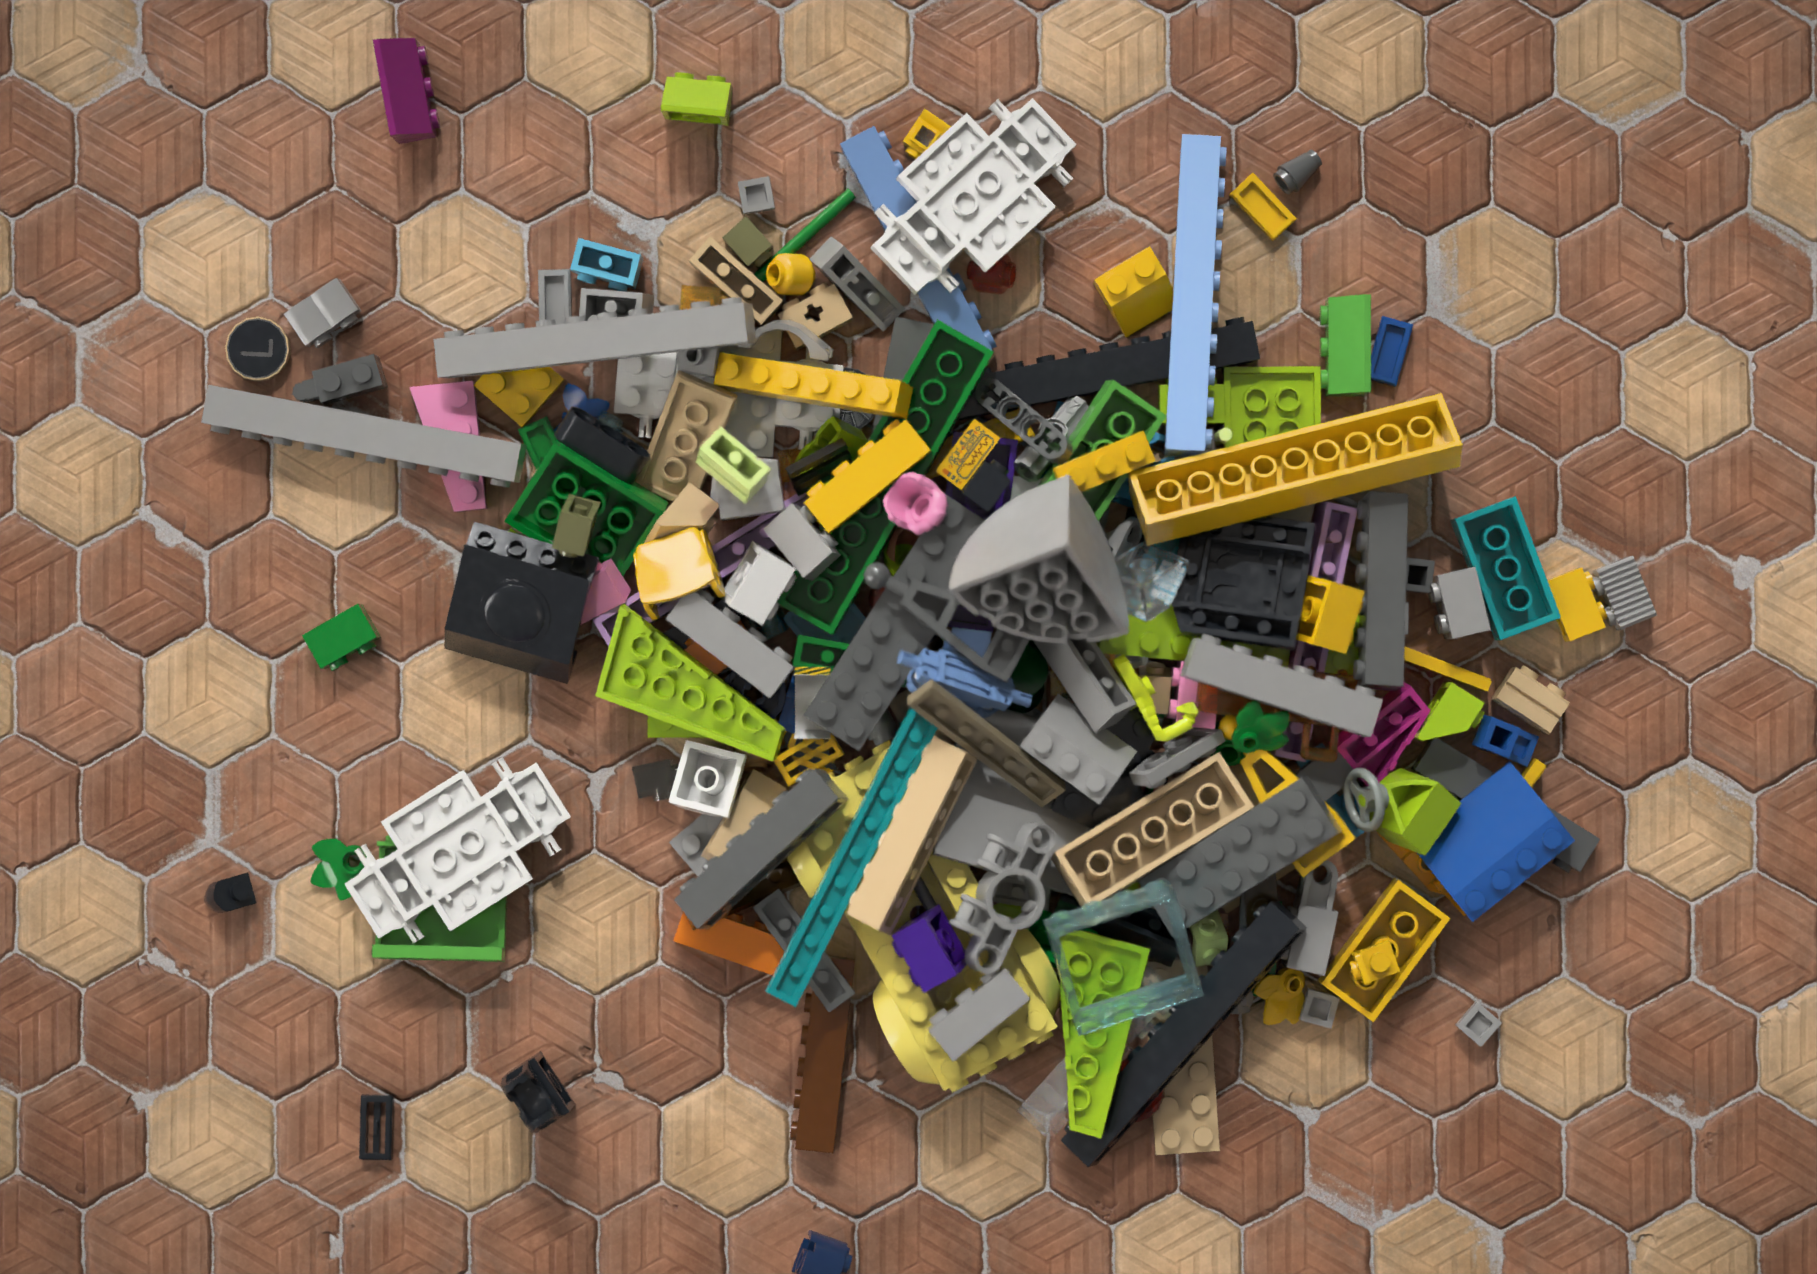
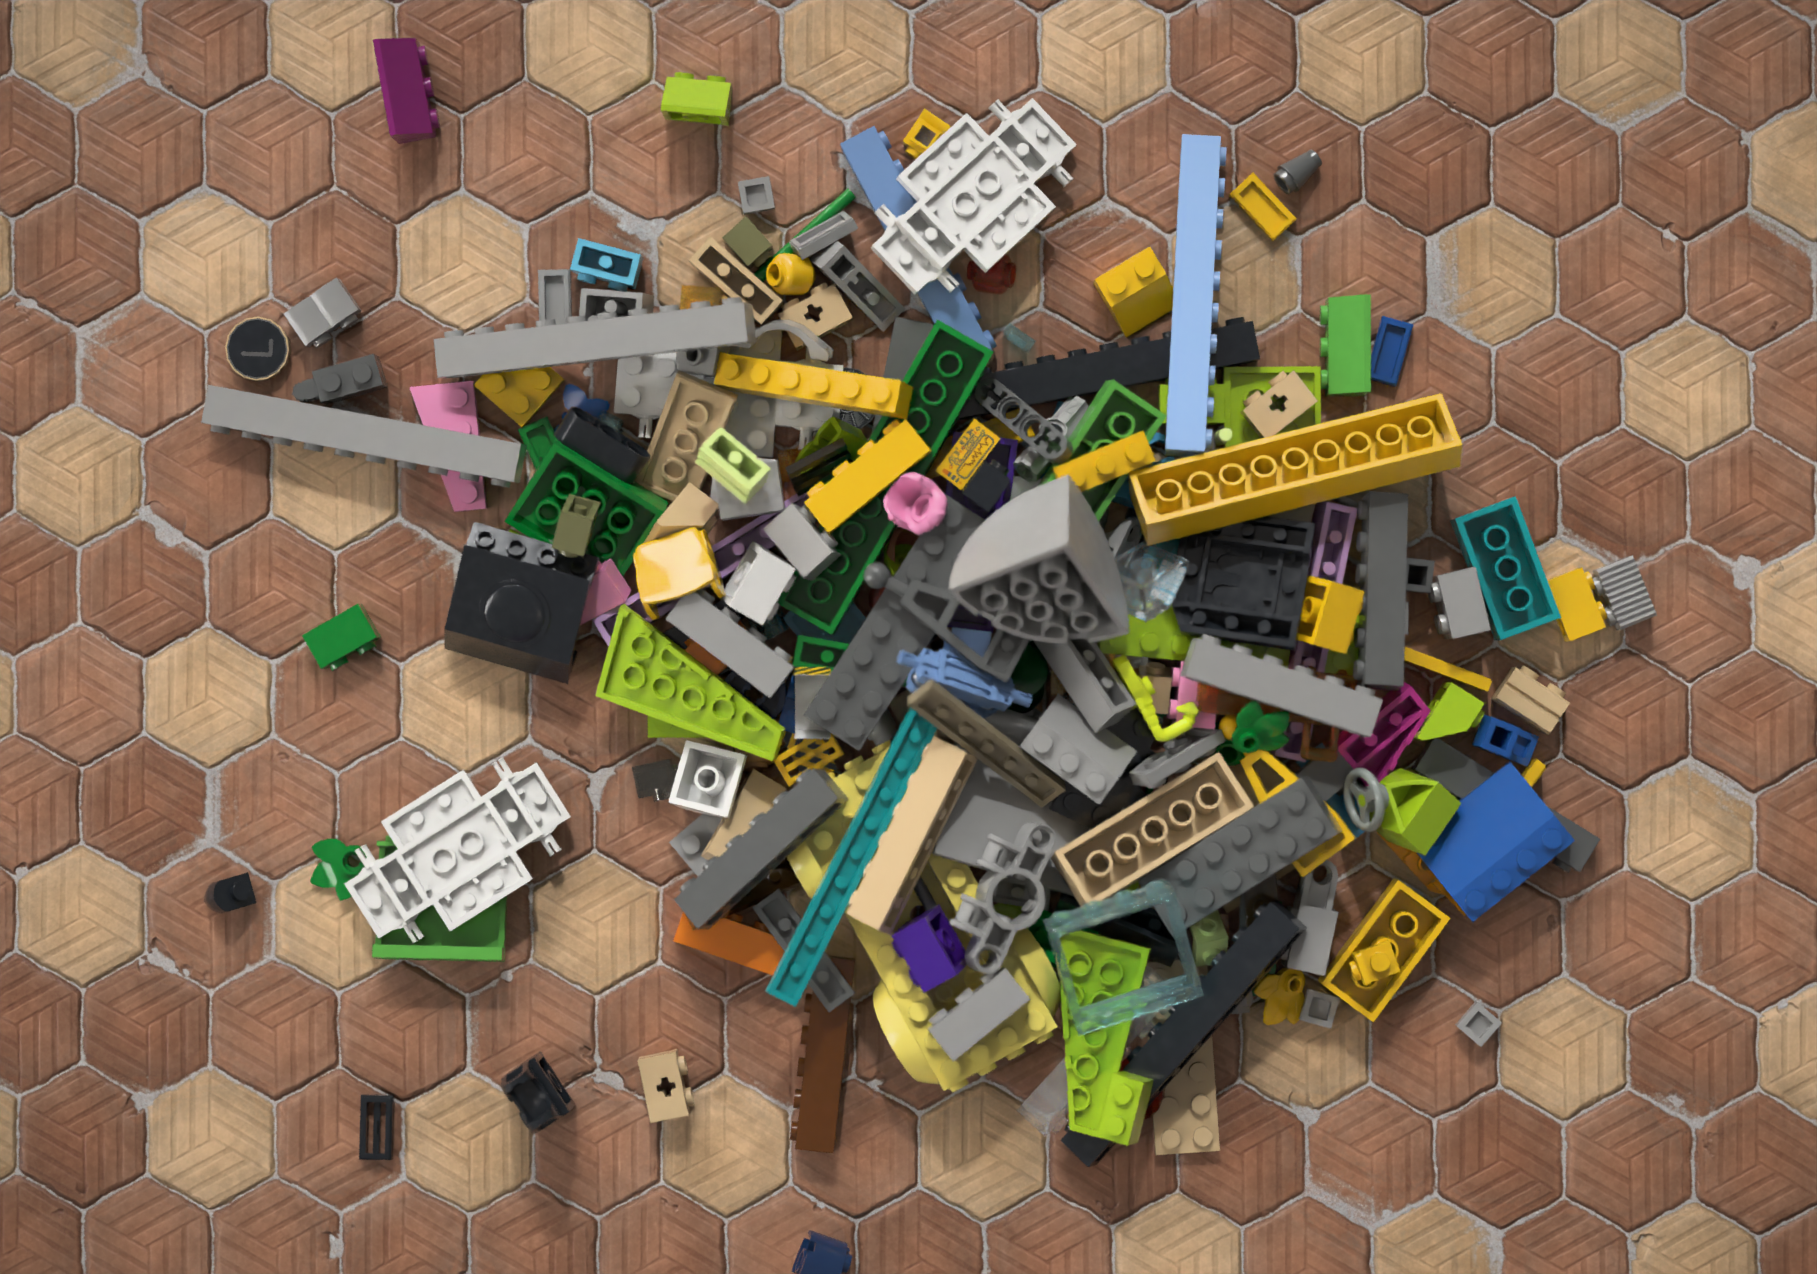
(659, 1103): none -> tan brick
(823, 235): none -> light grey tile
(1018, 338): none -> clear light blue tile
(1125, 1108): none -> lime brick
(1293, 392): none -> tan brick

